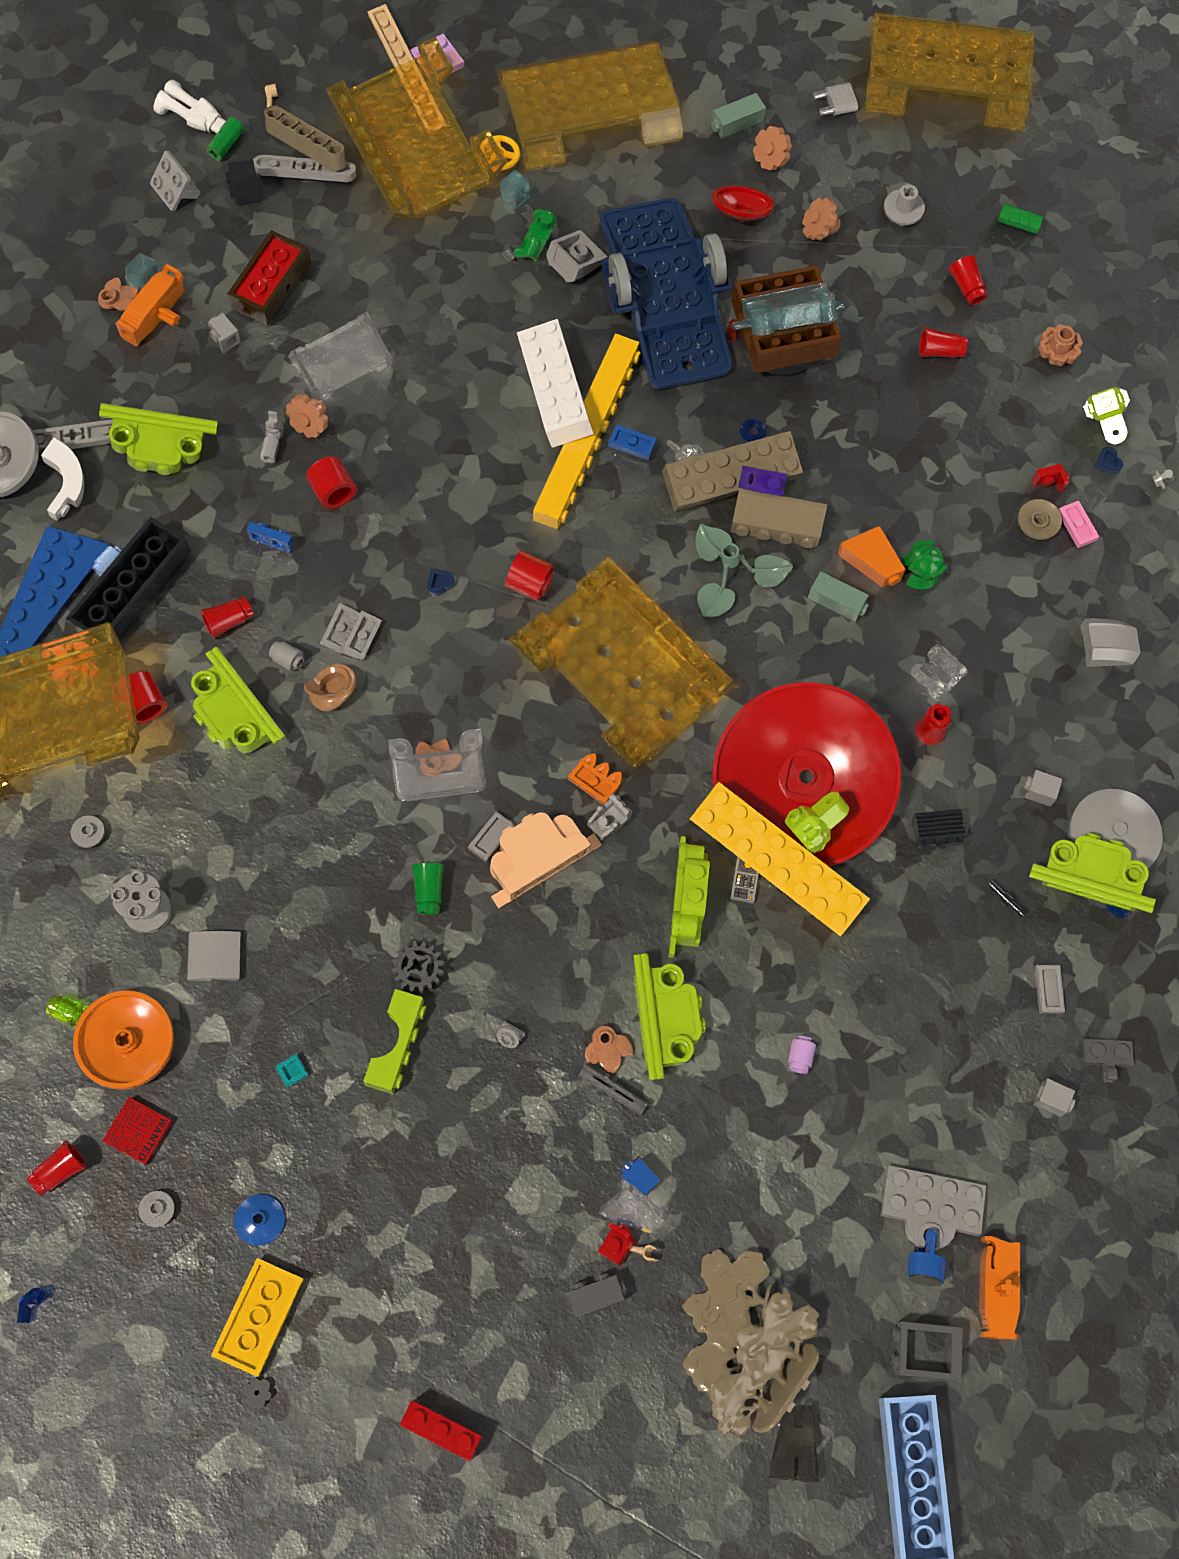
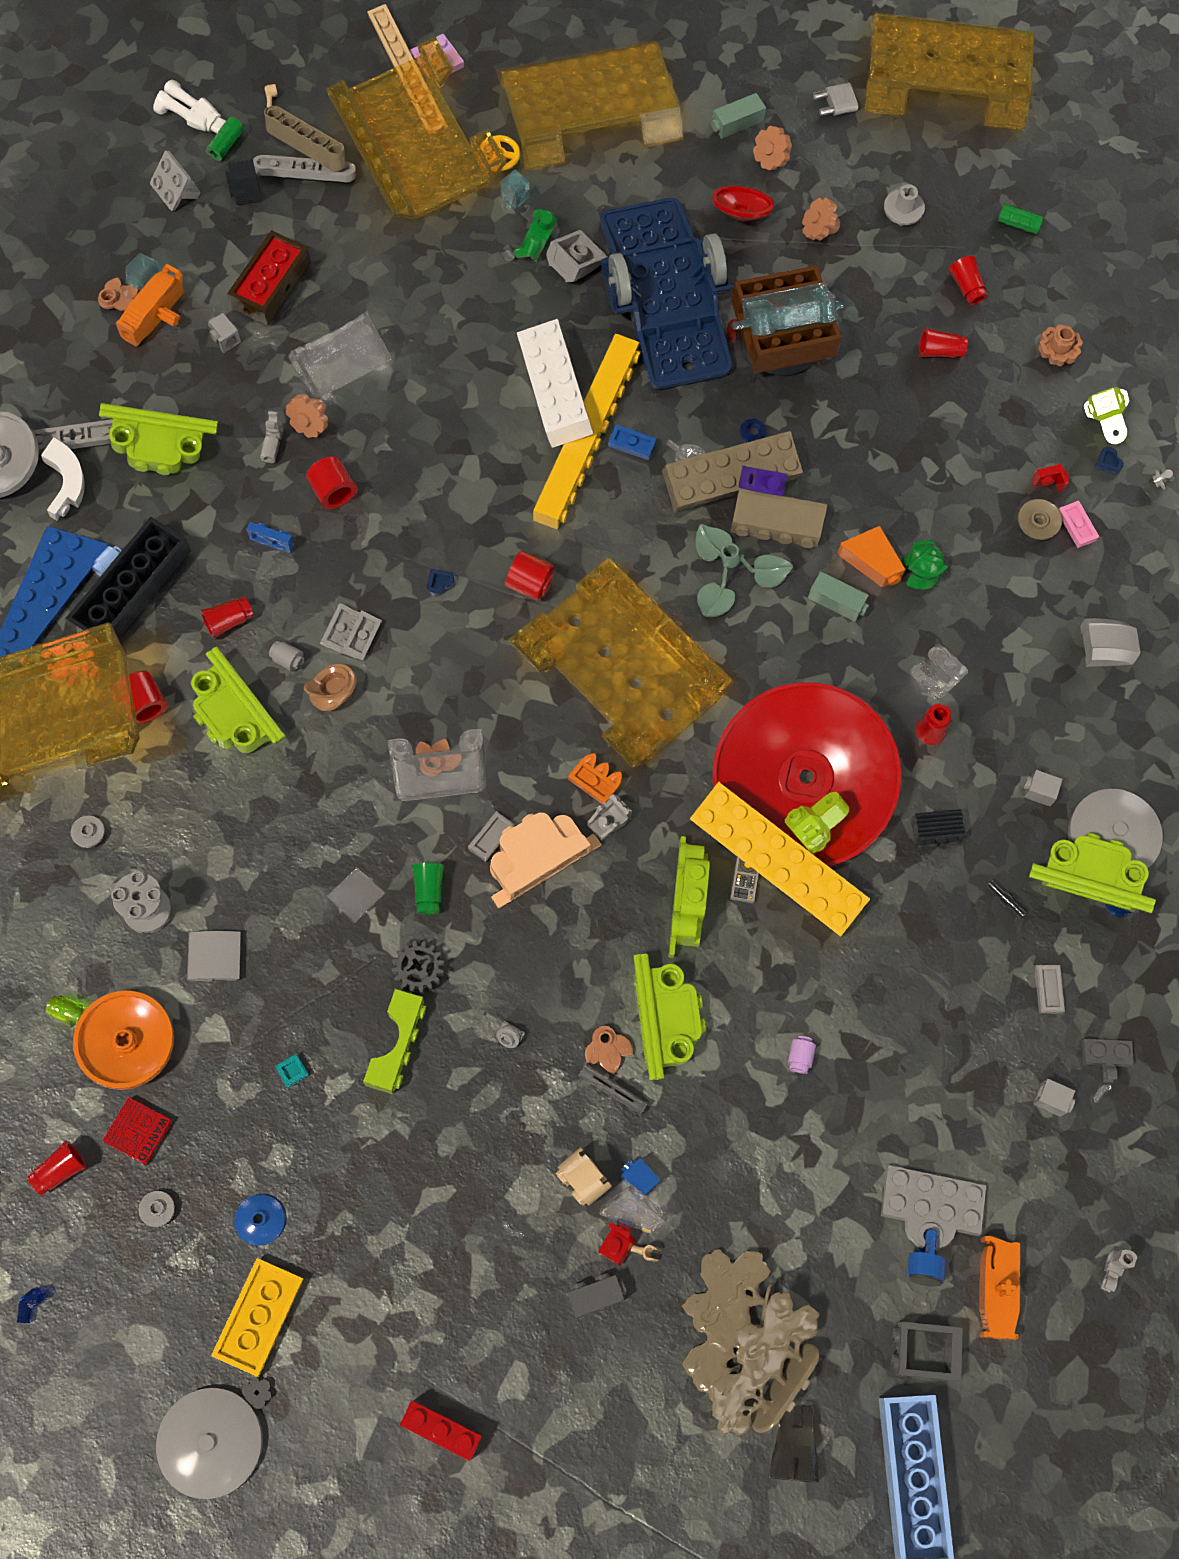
(209, 1443): none -> light grey dish
(356, 895): none -> clear piece
(583, 1177): none -> tan brick
(1107, 1087): none -> clear leg
(1114, 1267): none -> light grey bar

